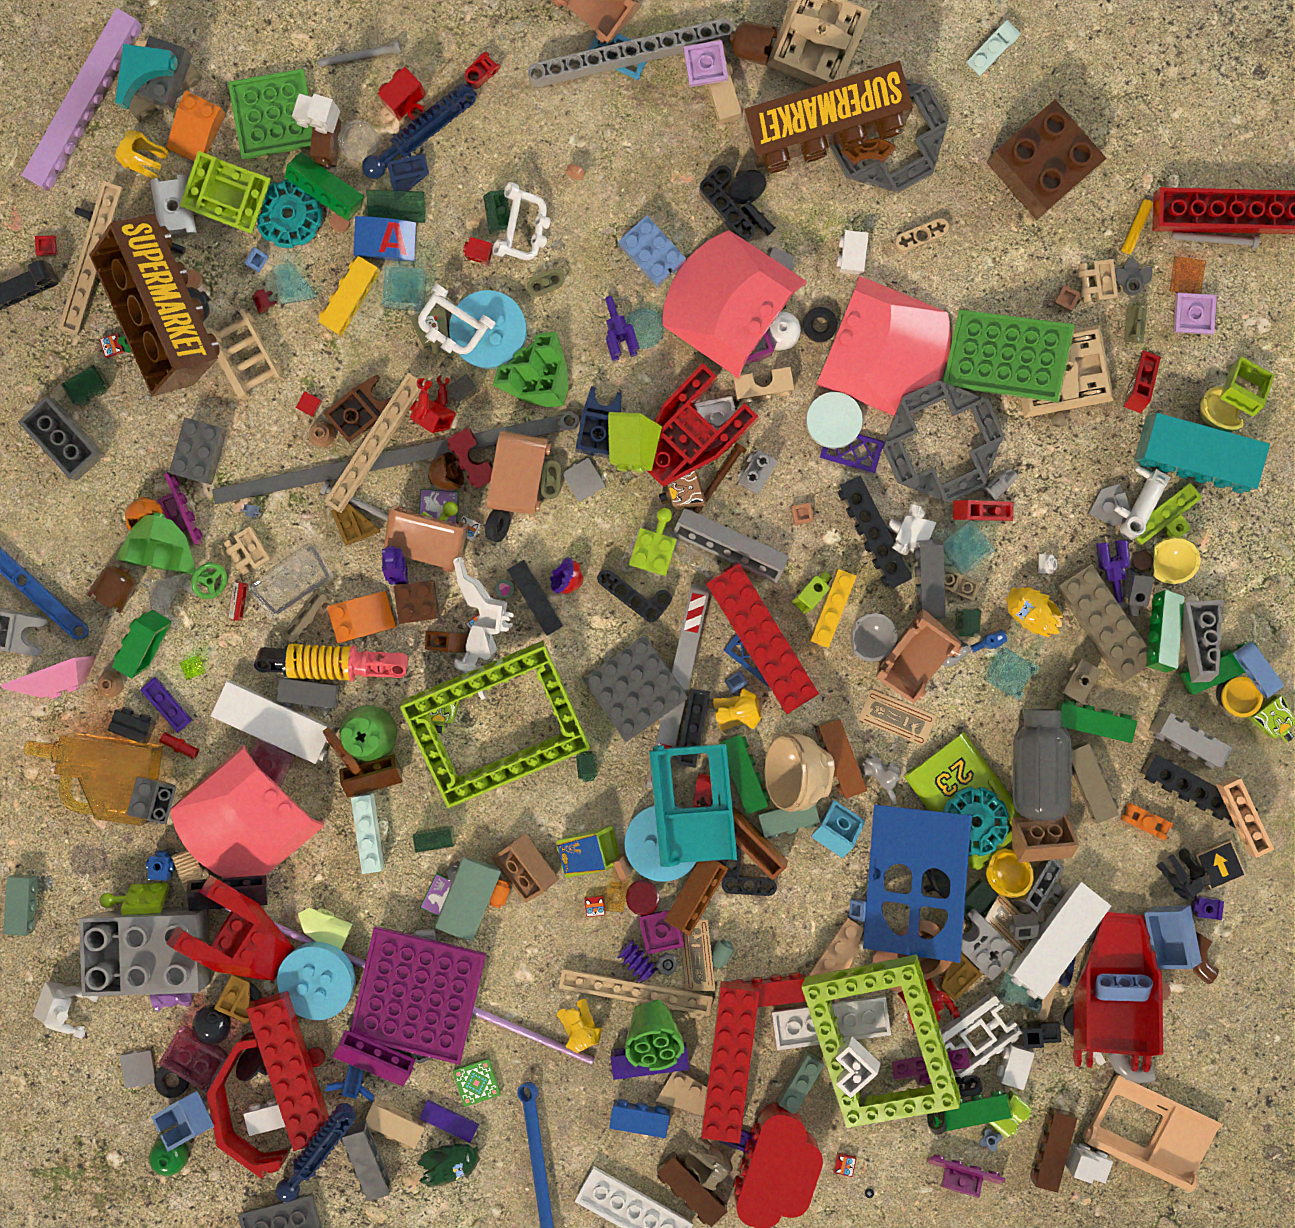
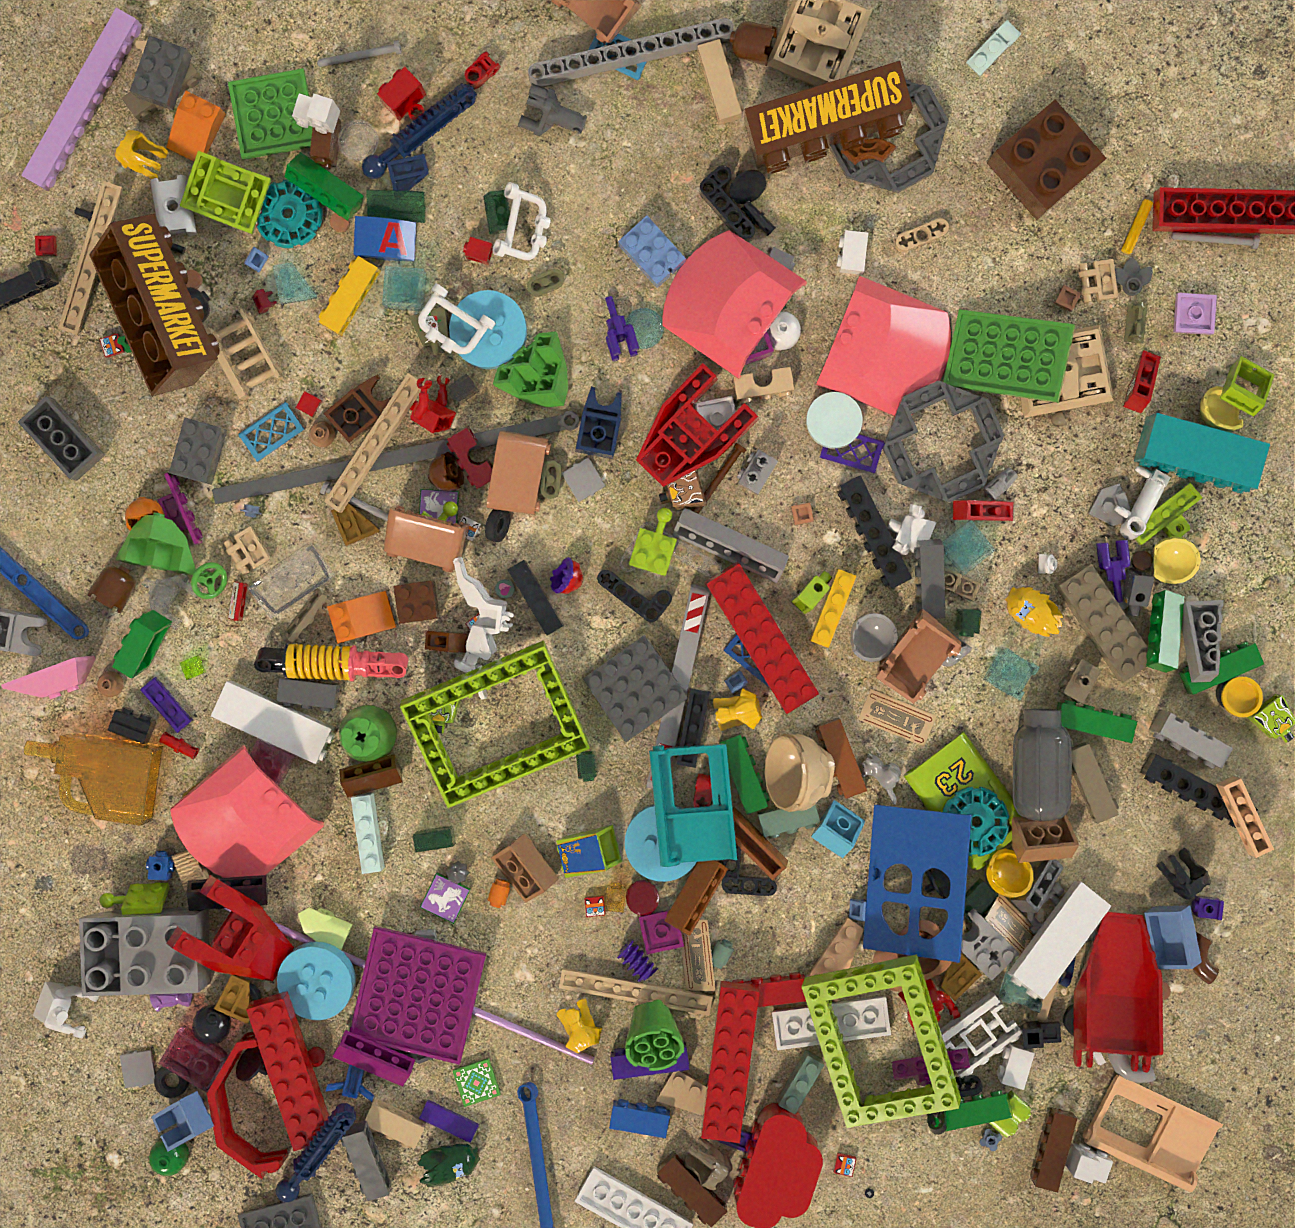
(20, 904): sand green brick -> none
(86, 385): clear green brick -> none
(139, 66): teal arch -> none
(151, 800): dark grey brick -> none
(263, 1117): white brick -> none
(286, 437): none -> dark azure window
(336, 744): dark orange tile -> none
(394, 566): dark purple piece -> none
(467, 898): sand green slope -> none
(552, 113): none -> dark grey wheel
(575, 172): nougat tile -> none
(622, 866): nougat tile -> none
(632, 441): lime slope -> none
(667, 964): dark grey piece -> none
(705, 63): lavender plate -> none
(831, 320): black tyre -> none
(858, 1064): white brick -> none
(963, 1178): magenta bracket -> none
(990, 641): blue piece -> none
(1024, 926): dark grey brick -> none
(1122, 987): medium blue beam -> none
(1146, 821): orange plate -> none
(1187, 275): clear orange piece -> none
(1221, 863): black tile -> none
(1258, 669): medium blue beam -> none

